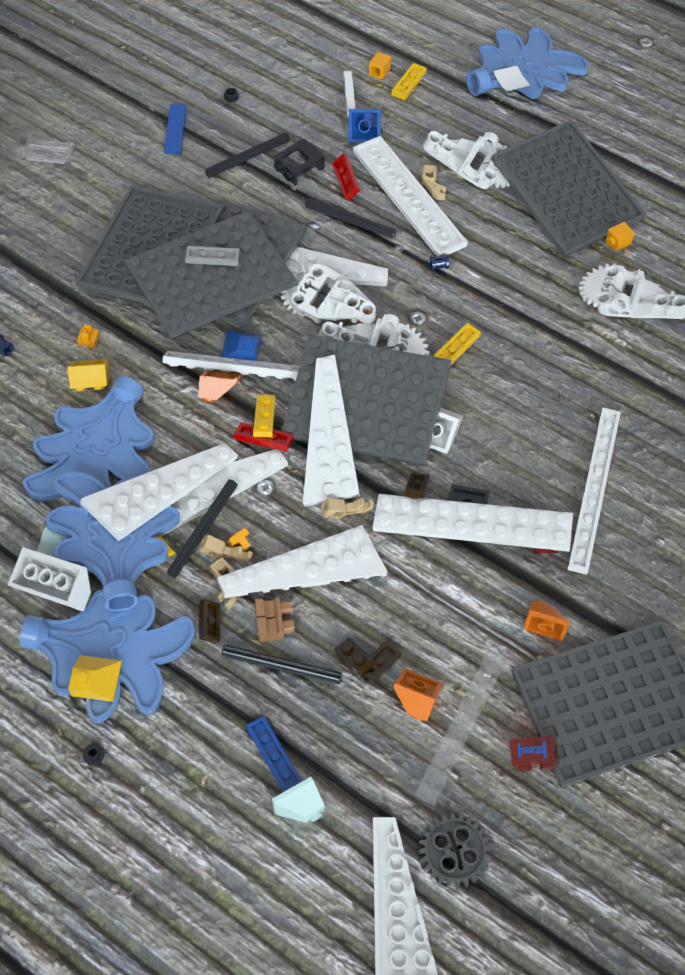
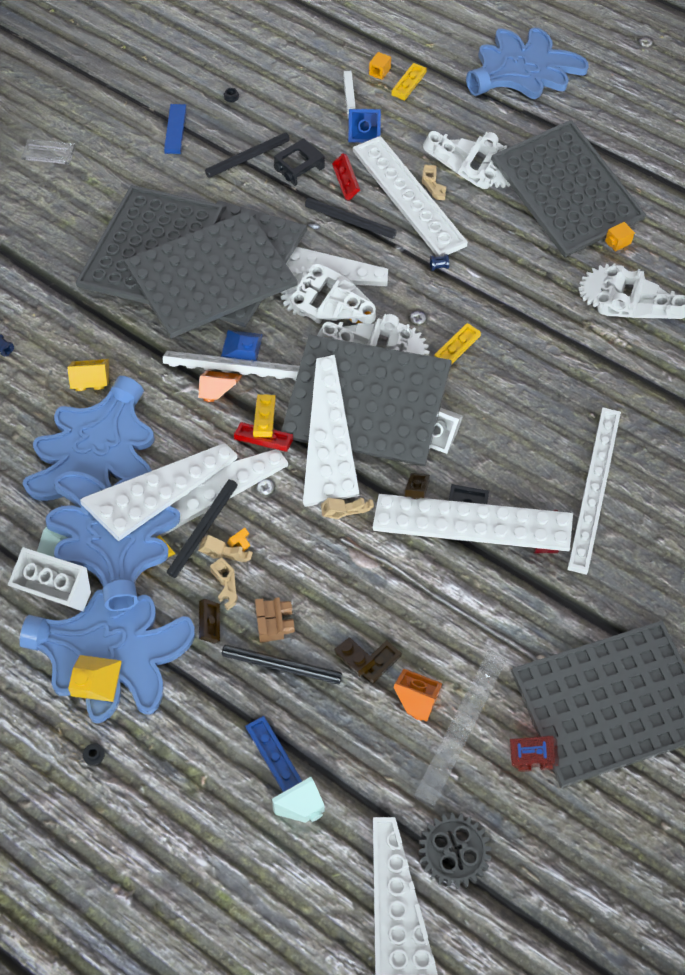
(88, 336): light orange tile -> none
(212, 255): light grey tile -> none
(328, 560): white wing -> none
(511, 78): white sticker -> none
(546, 621): orange slope -> none

